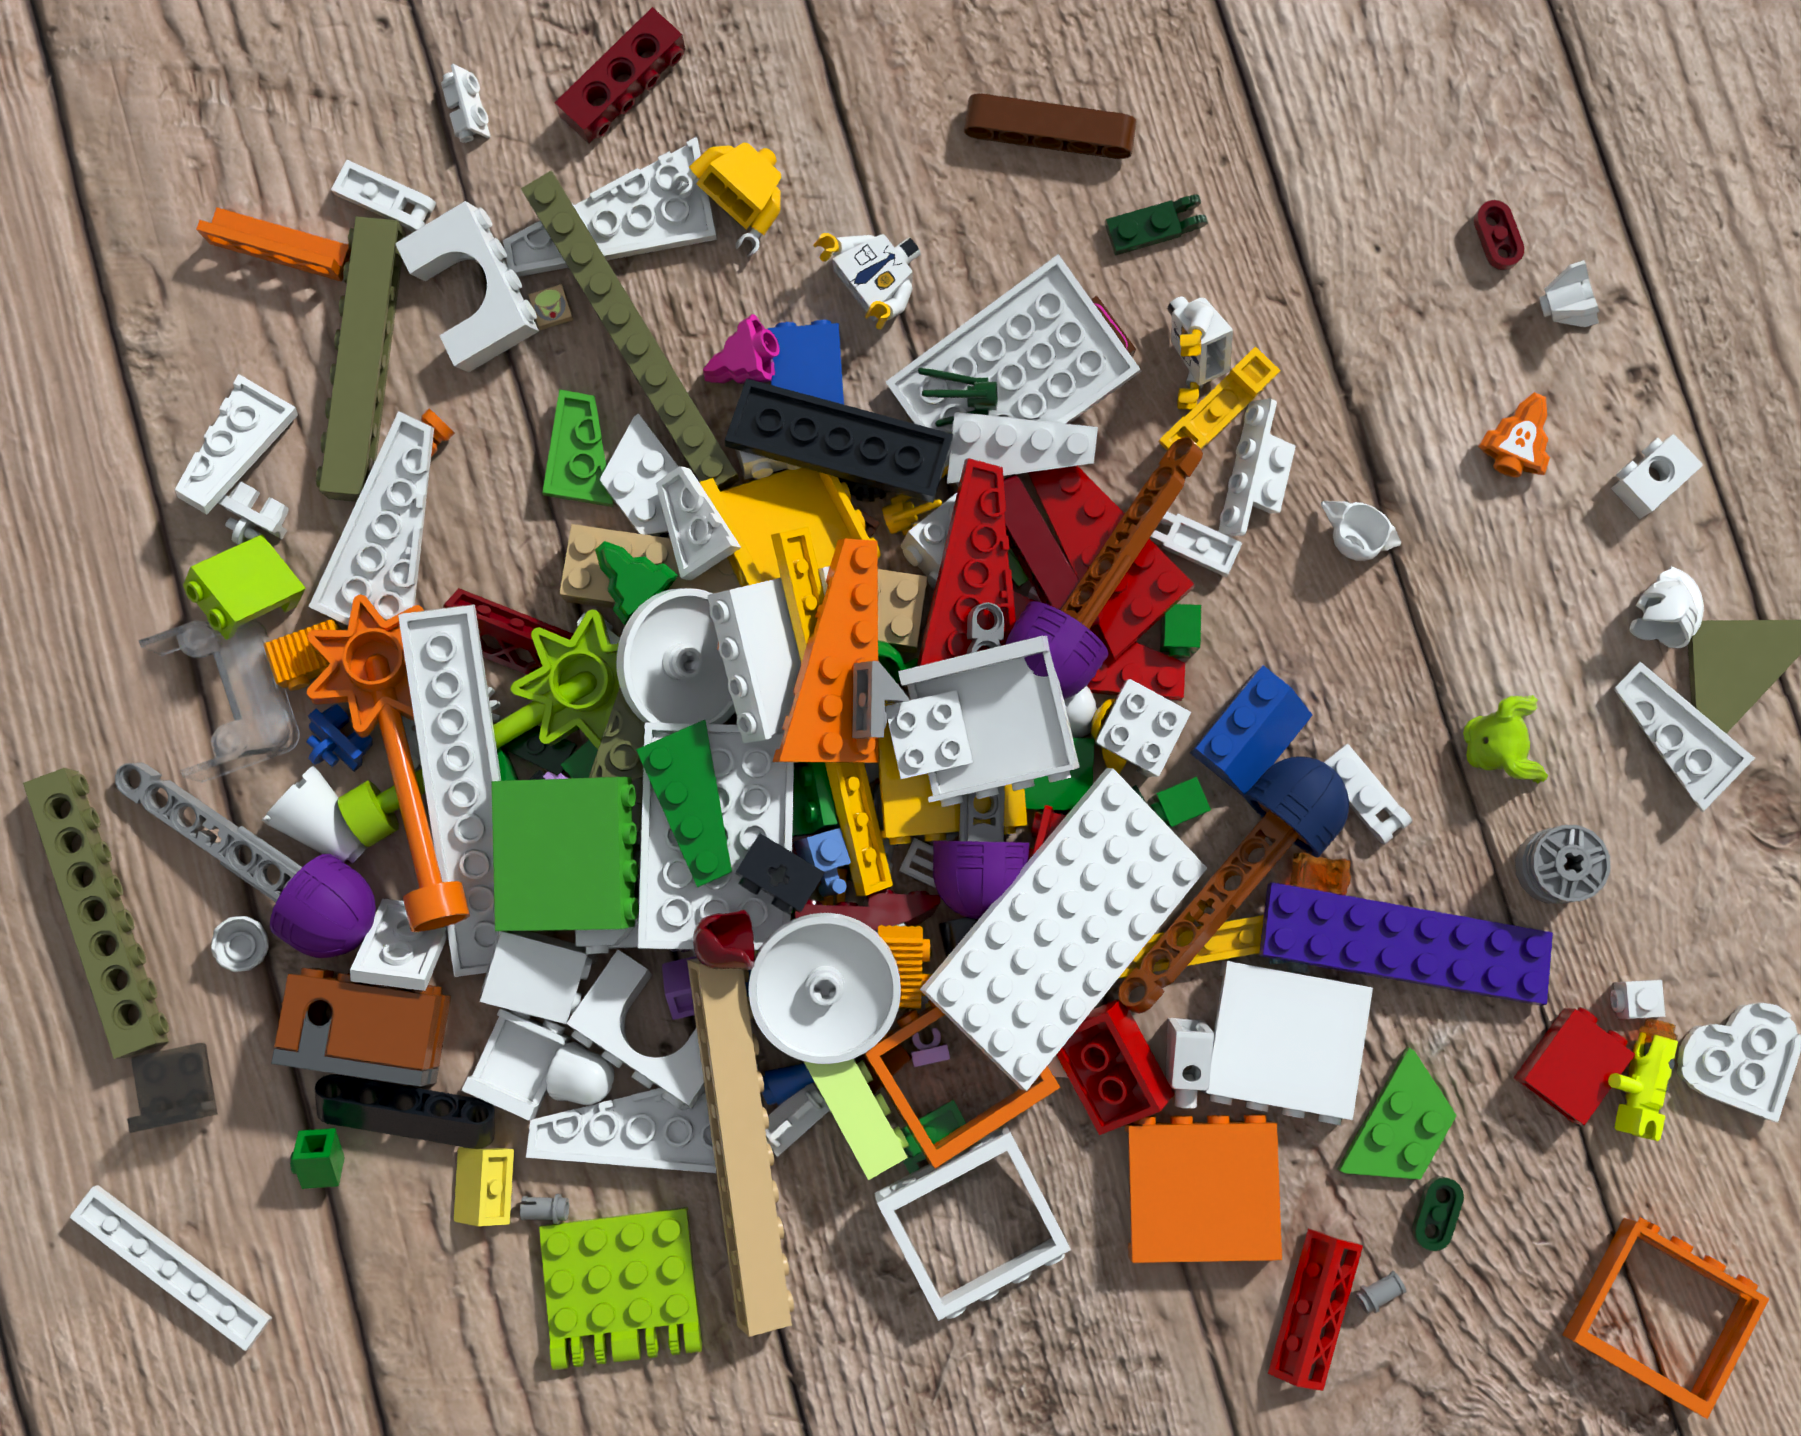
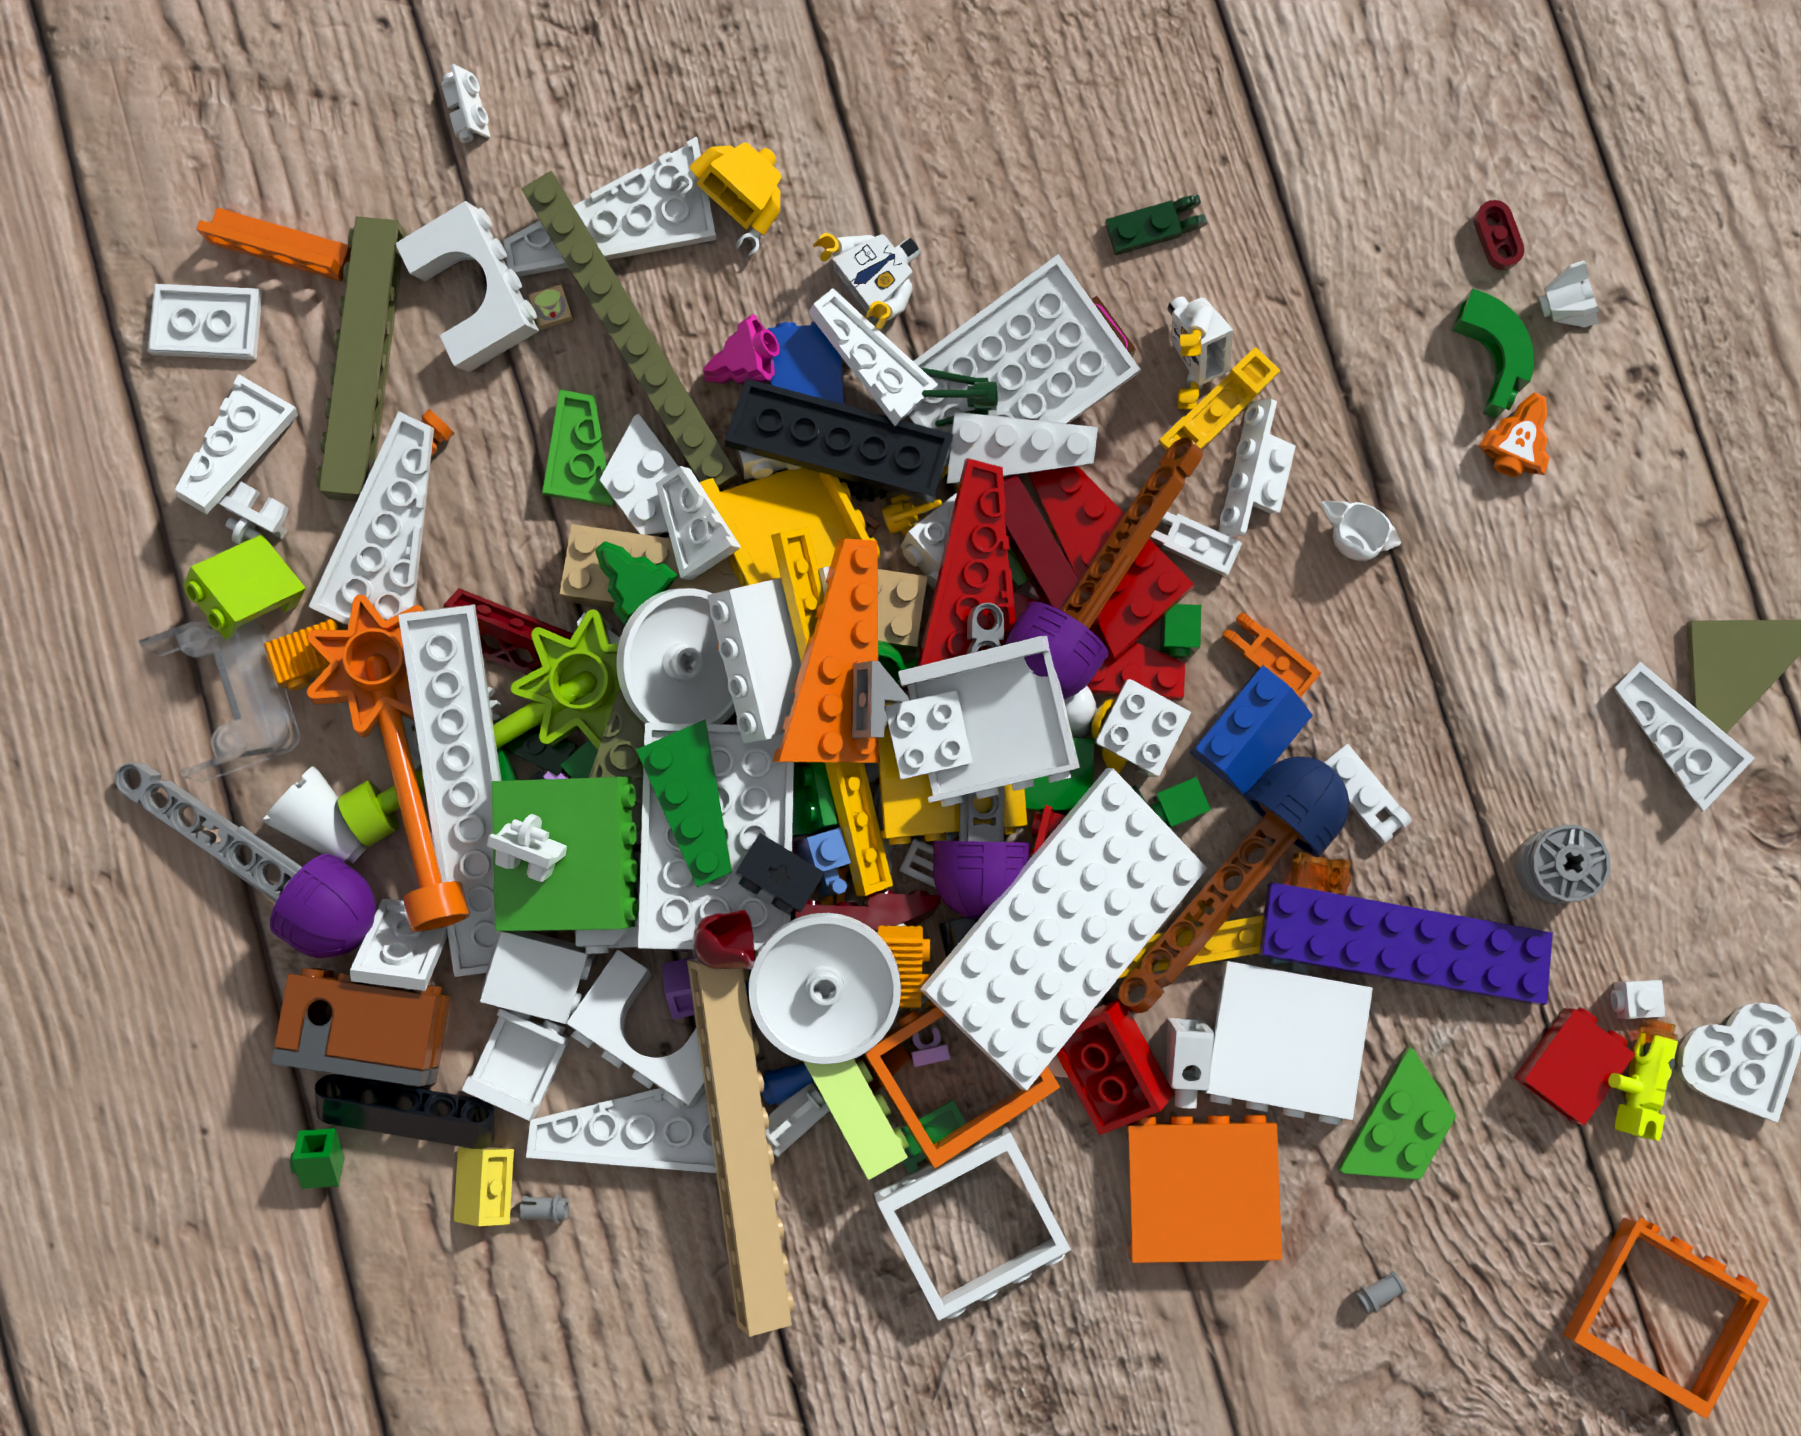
(45, 798): olive brick -> none
(171, 1267): white plate -> none
(172, 1087): clear smoke bracket -> none
(205, 321): none -> white tile
(239, 943): white hair -> none
(326, 728): blue hips -> none
(382, 195): white plate -> none
(527, 842): none -> white hips
(579, 1075): white hair -> none
(599, 81): dark red brick -> none
(618, 1280): lime hinge -> none
(878, 363): none -> white wing
(1050, 126): reddish brown beam -> none
(1273, 654): none -> orange hinge
(1311, 1310): red fence -> none
(1441, 1214): dark green plate -> none
(1505, 338): none -> green arch
(1507, 740): lime hair -> none
(1670, 609): white helmet -> none
(1673, 463): white brick -> none

